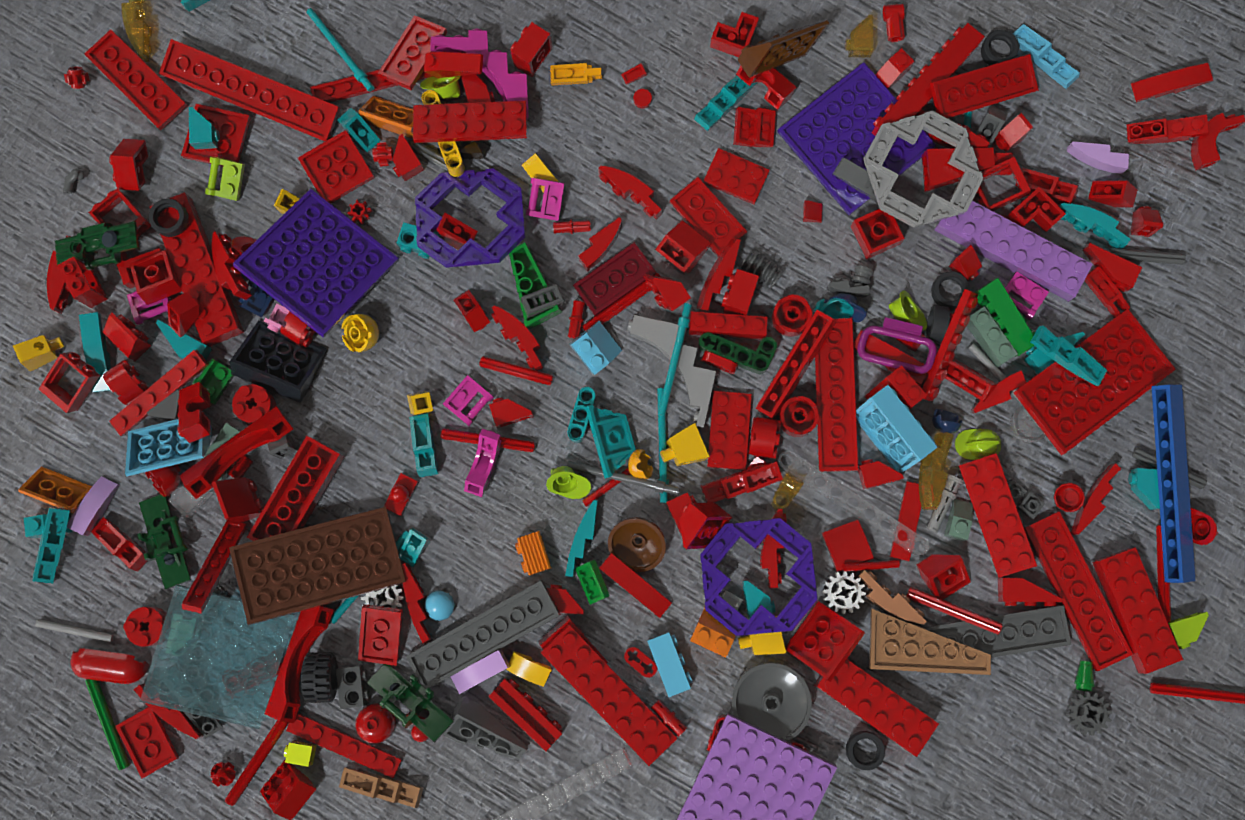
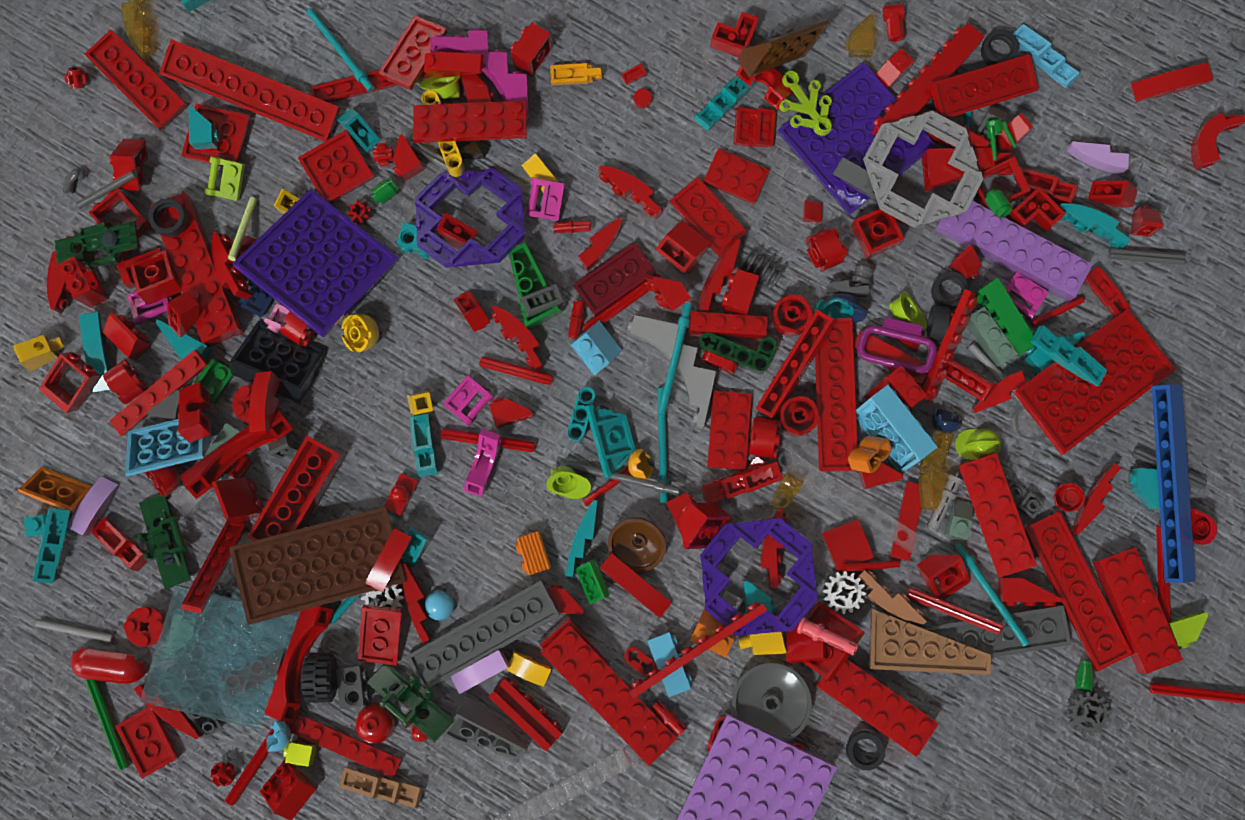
(106, 189): none -> dark grey bar
(242, 229): none -> yellowish green bar
(263, 402): none -> red slope
(280, 738): none -> medium azure hair
(384, 191): none -> green brick
(388, 116): orange slope -> none
(388, 560): none -> red slope
(685, 447): yellow torso -> none
(704, 644): none -> red plate
(803, 647): none -> red tile
(807, 106): none -> lime plant
(818, 633): none -> coral pin
(826, 249): none -> red brick
(869, 454): none -> orange brick
(969, 561): none -> teal bar
(994, 127): none -> green plant
(998, 203): none -> green brick
(1057, 311): none -> red bar
(1119, 270): red slope -> none
(1167, 130): red slope -> none

